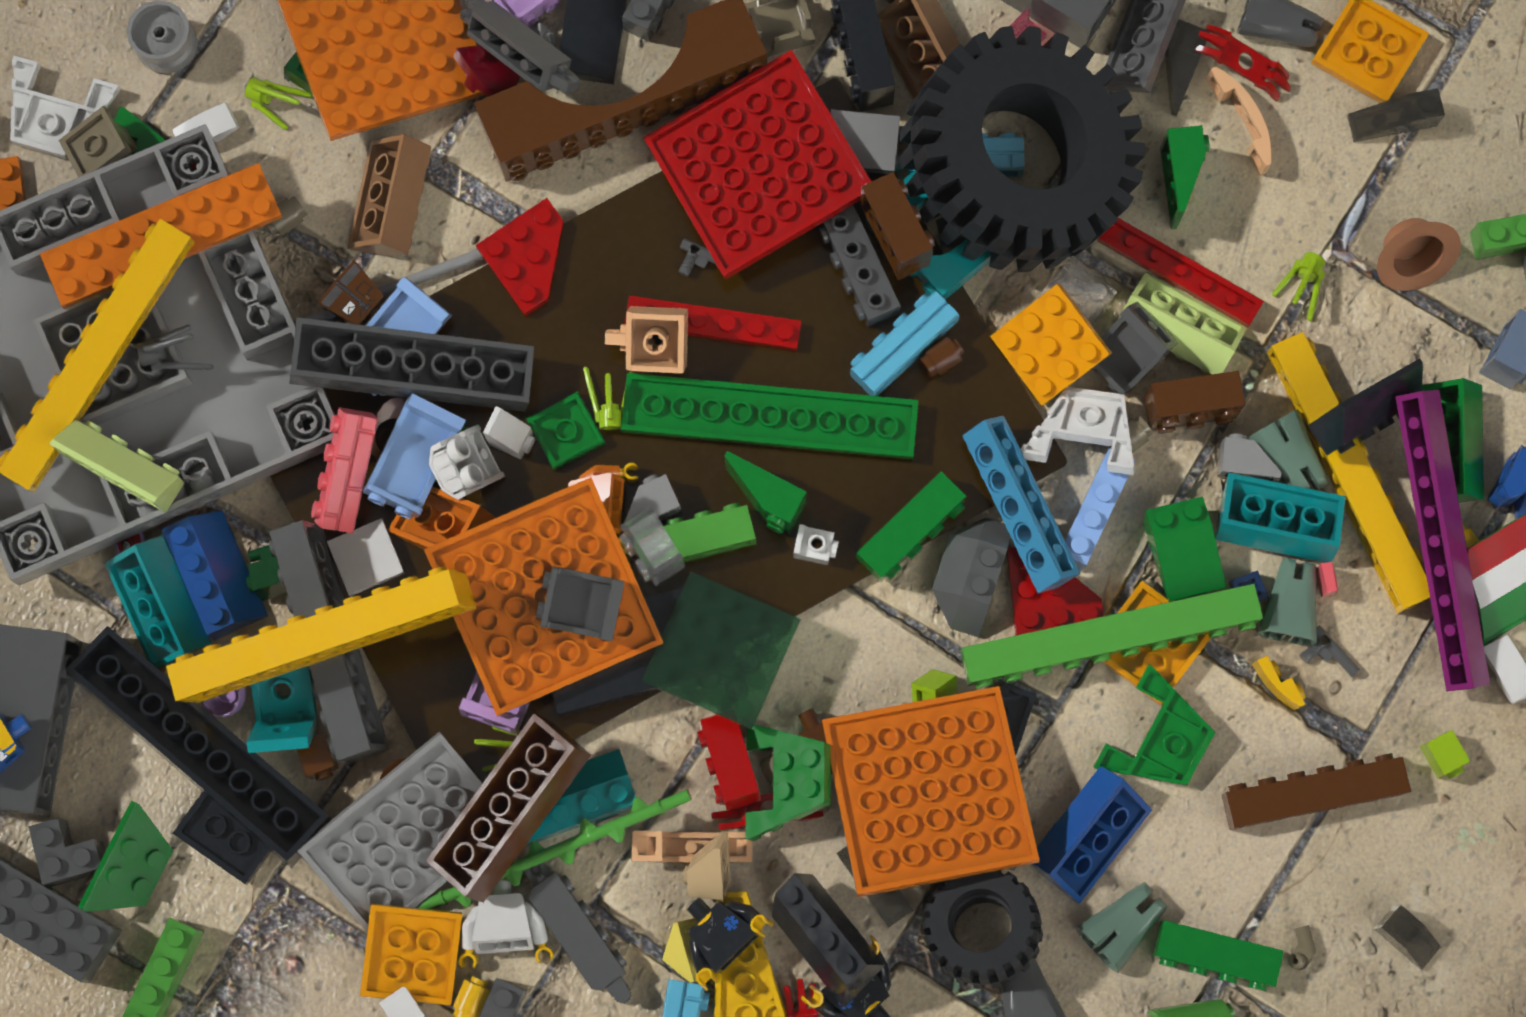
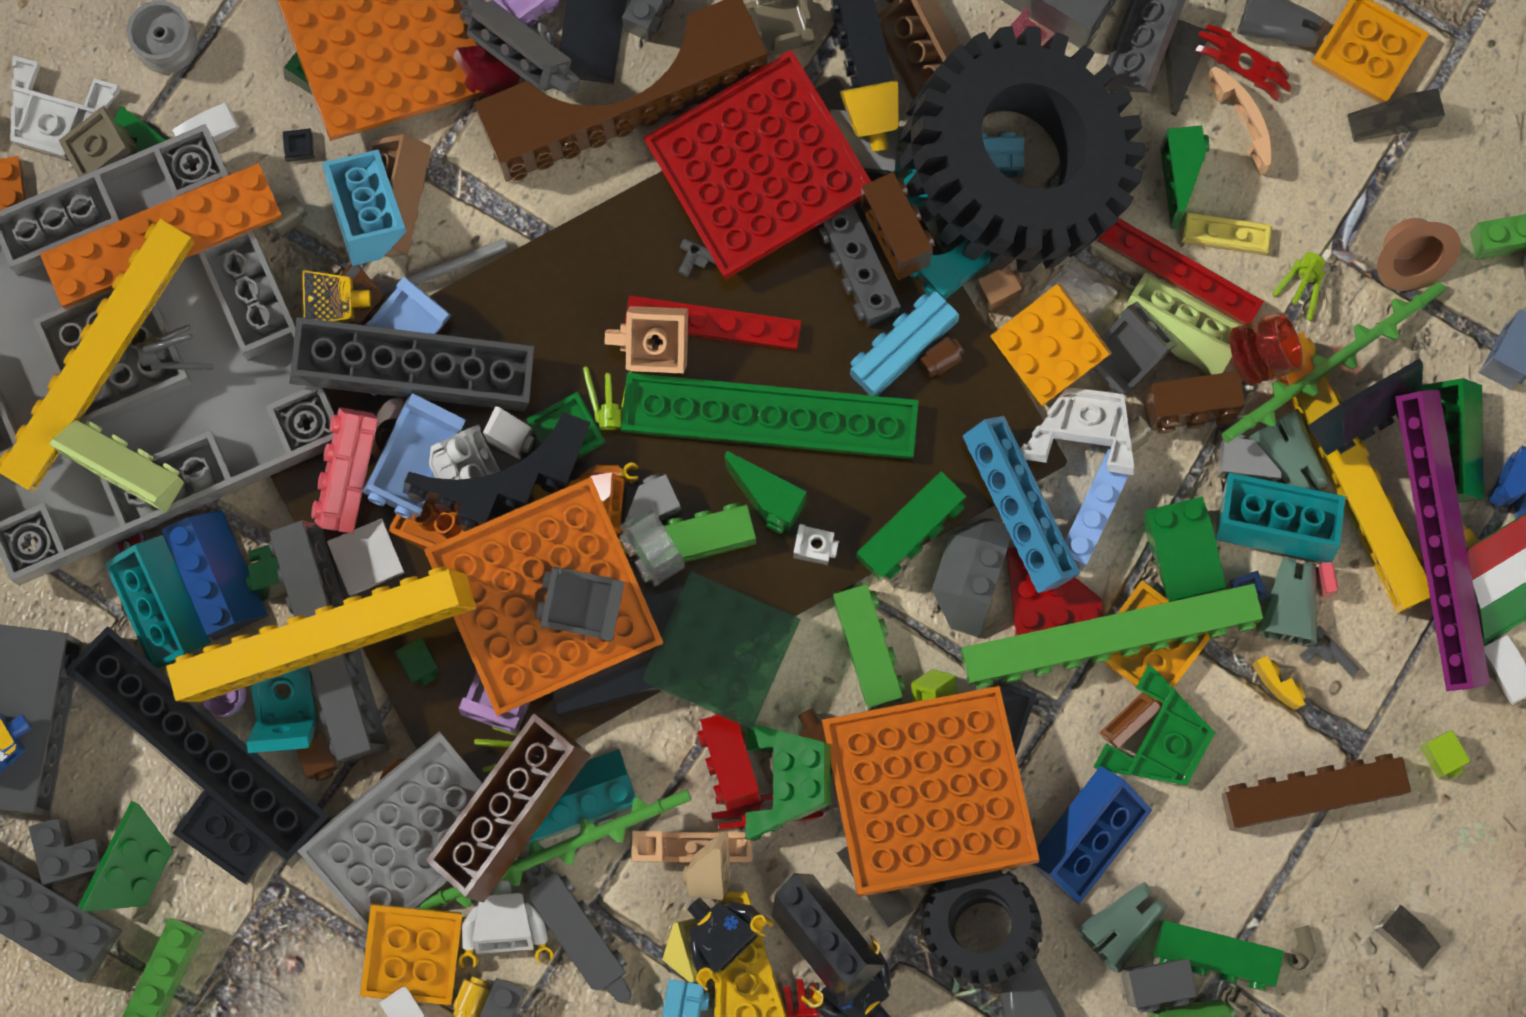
(264, 91): lime plant -> none
(298, 144): none -> black tile
(332, 297): none -> torso
(364, 205): none -> medium azure slope
(418, 662): none -> dark green brick
(511, 488): none -> black arch
(526, 255): red plate -> none
(868, 648): none -> bright green brick
(873, 111): none -> yellow torso
(999, 288): none -> medium nougat brick
(1130, 720): none -> dark orange tile
(1159, 983): none -> dark grey brick
(1226, 233): none -> light yellow tile
(1266, 349): none -> clear red wheel
(1323, 366): none -> bright green plant

